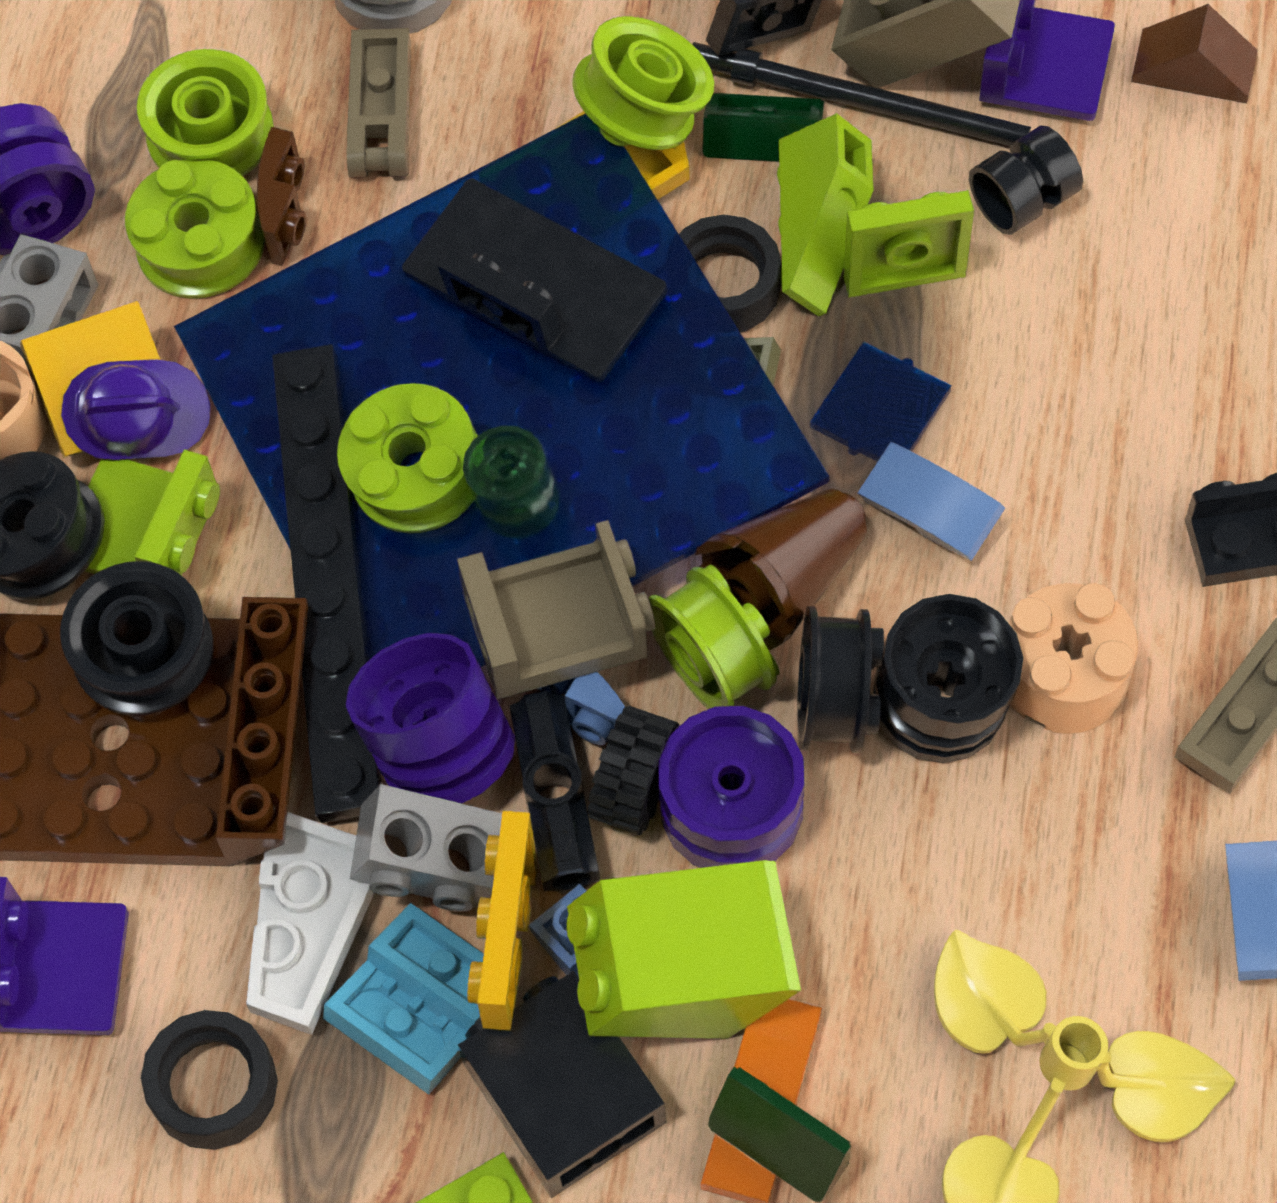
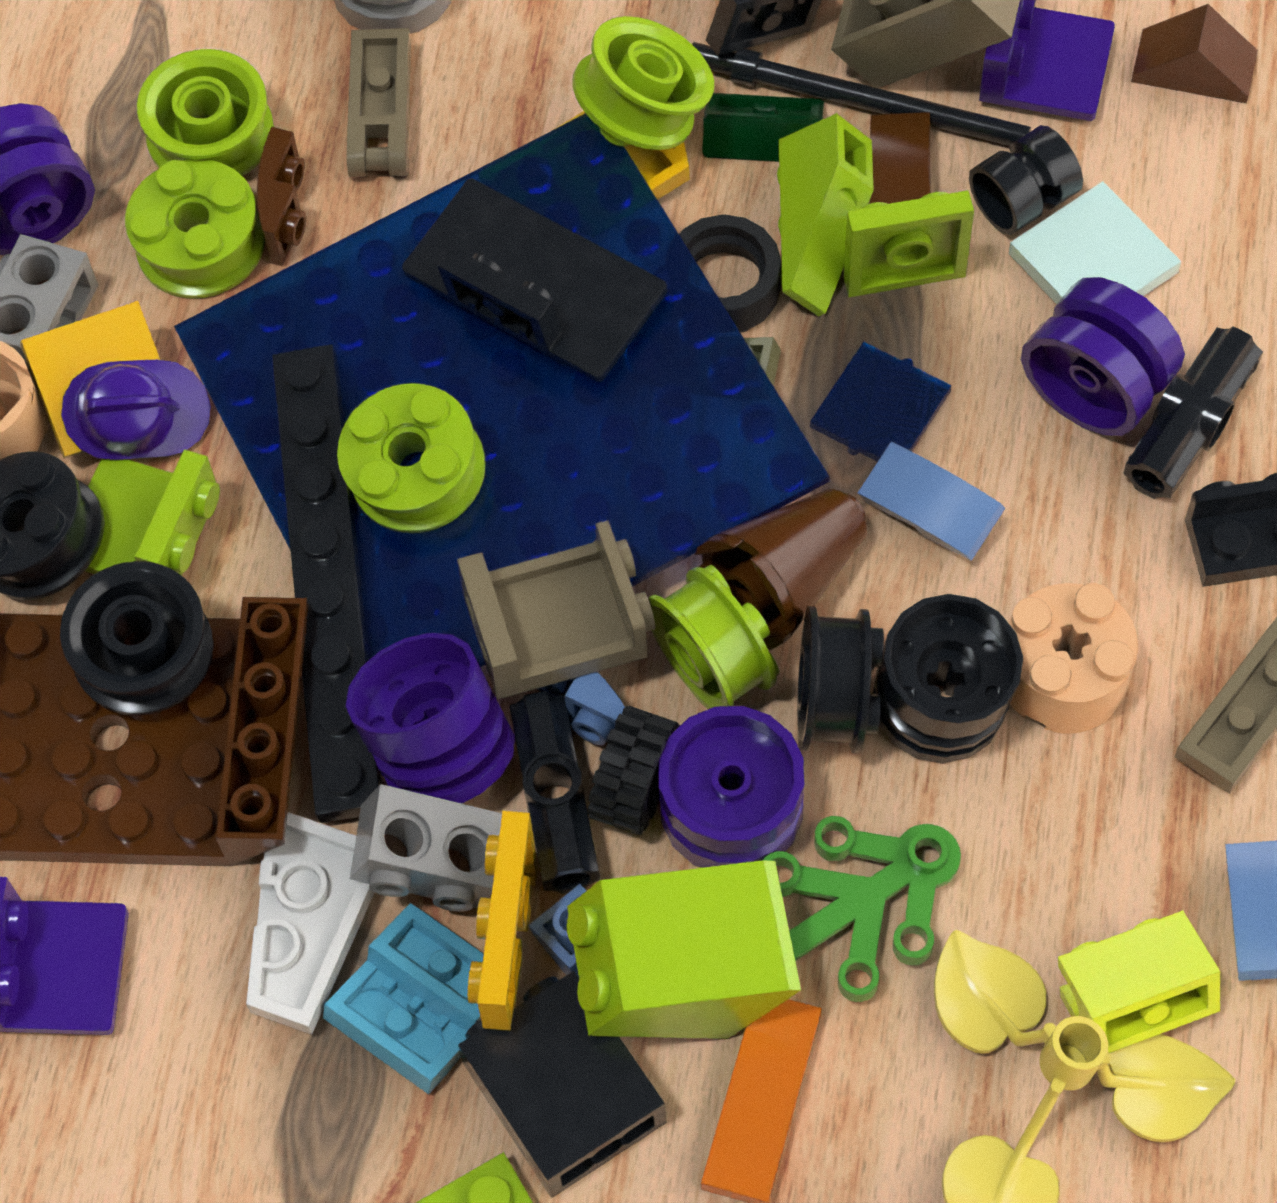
(181, 1038): black tyre -> none
(511, 481): clear green wheel -> none
(779, 1135): dark green slope -> none
(863, 898): none -> bright green plant
(900, 156): none -> reddish brown slope
(1094, 239): none -> light aqua tile
(1103, 356): none -> dark purple wheel
(1142, 980): none -> neon yellow brick
(1193, 412): none -> black piece

